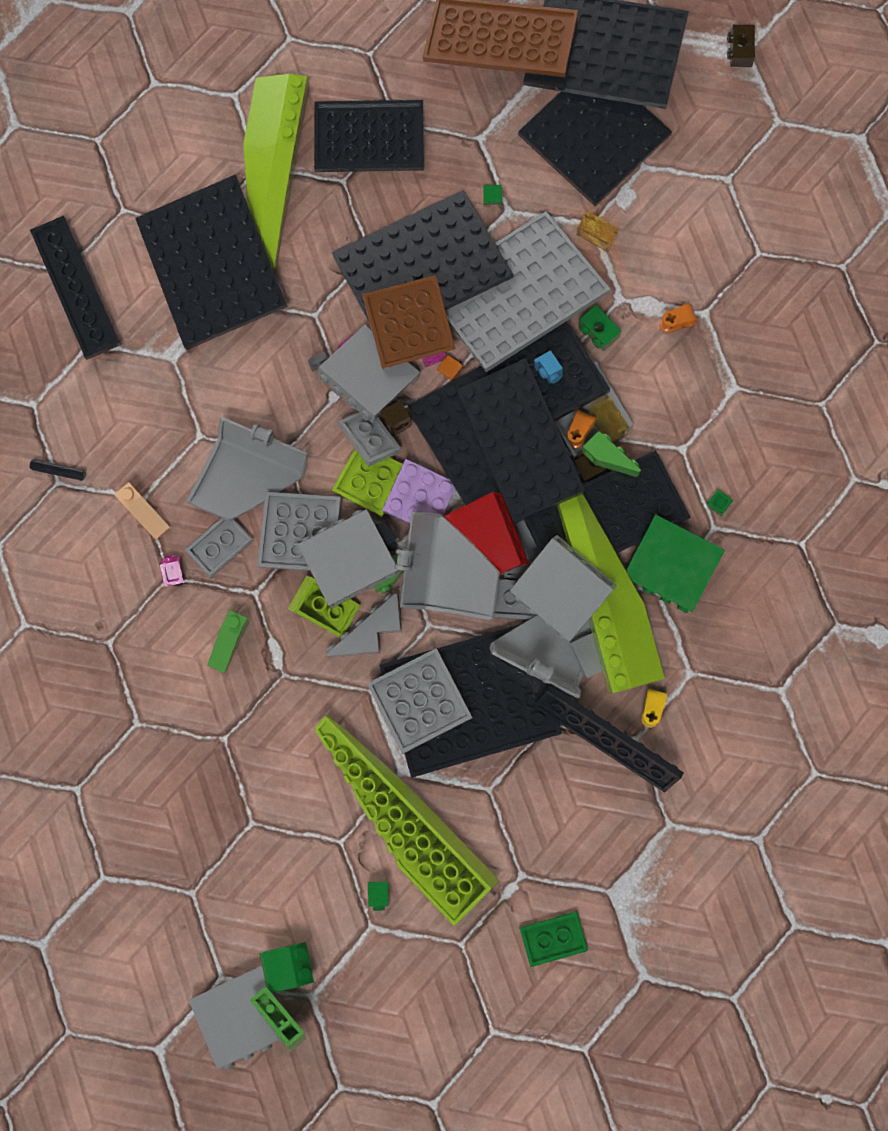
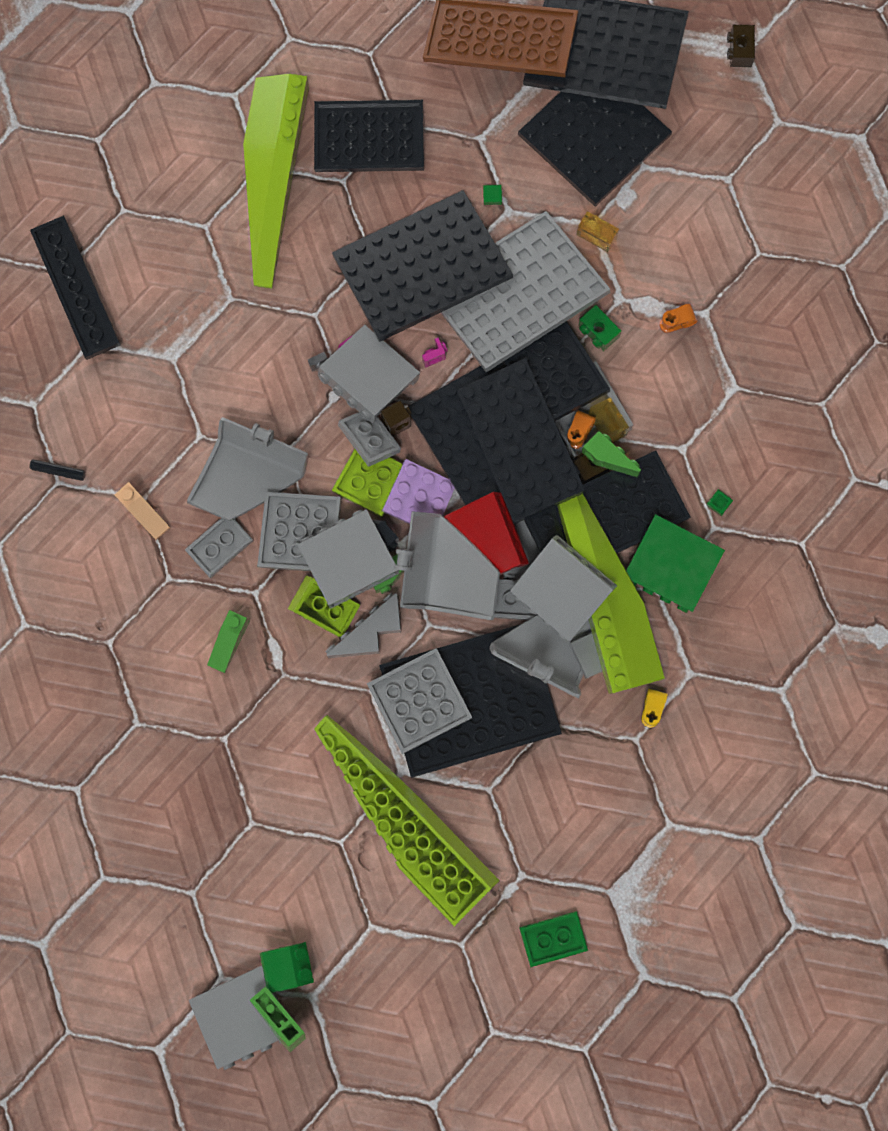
(171, 570): bracket -> none
(211, 262): black plate -> none
(378, 895): green brick -> none
(408, 321): dark orange plate -> none
(449, 368): orange tile -> none
(549, 367): dark azure brick -> none
(608, 738): black plate -> none

